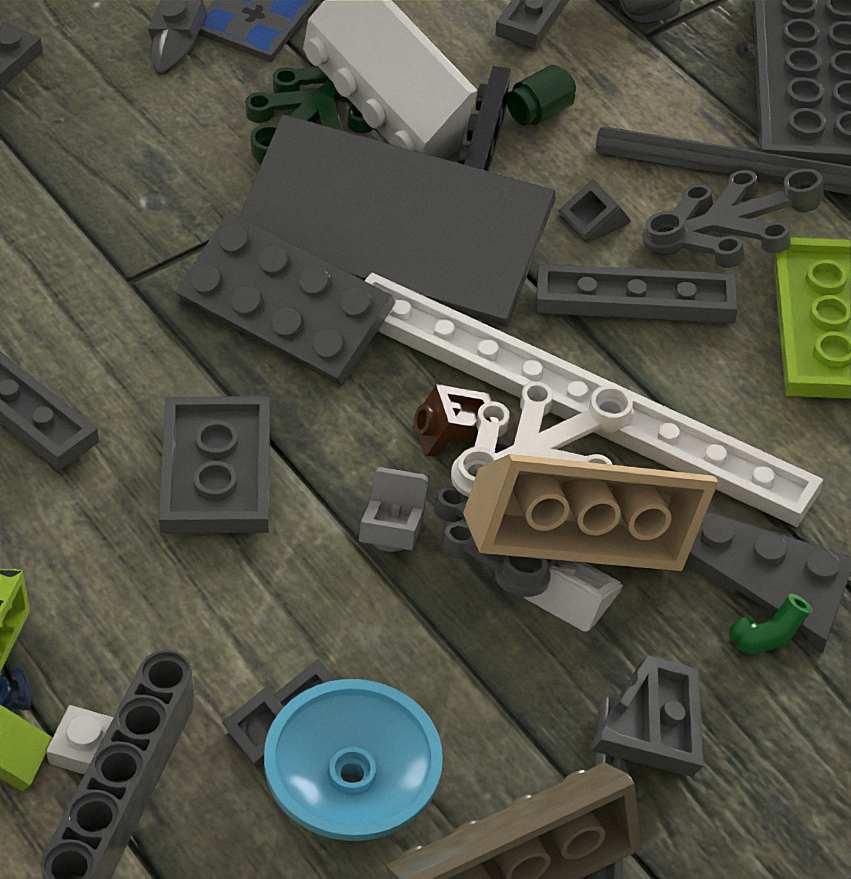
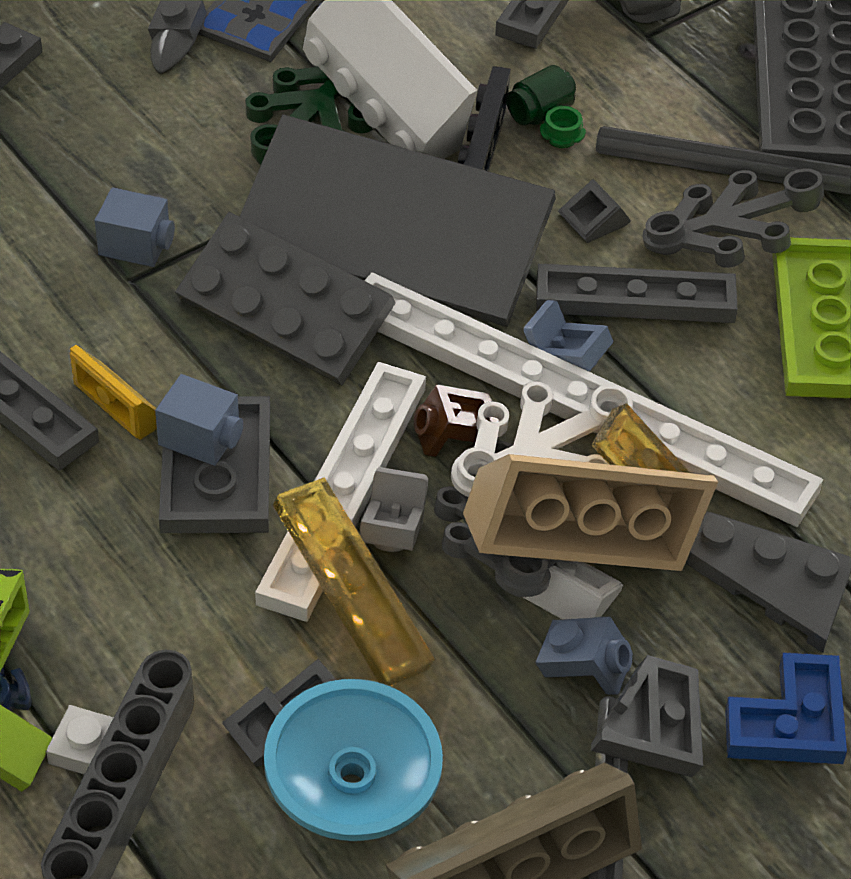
(112, 393): none -> yellow slope
(133, 227): none -> sand blue brick
(198, 420): none -> sand blue brick
(353, 582): none -> clear yellow plate
(361, 448): none -> white plate
(563, 127): none -> green plate
(571, 342): none -> sand blue bracket
(586, 649): none -> sand blue bracket
(631, 443): none -> clear yellow plate
(774, 633): green arm -> none
(801, 725): none -> blue plate

